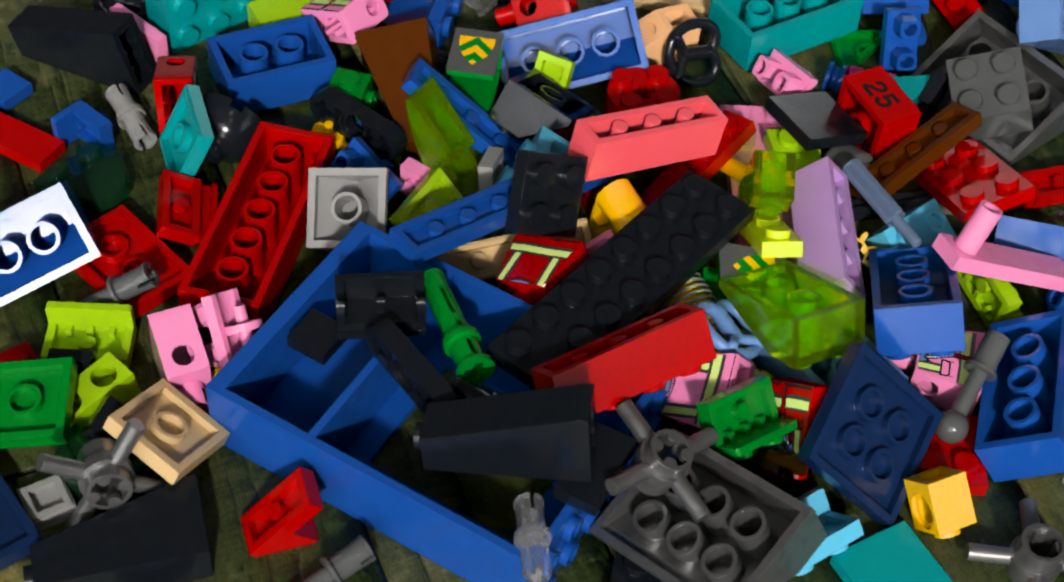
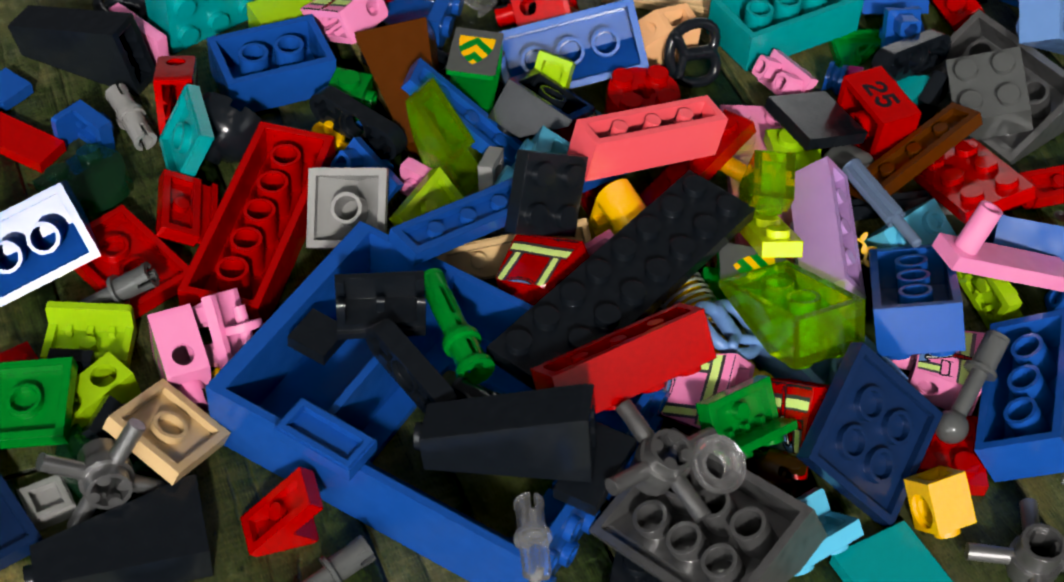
(325, 438): none -> blue tile
(731, 457): none -> clear piece
(926, 48): none -> black beam

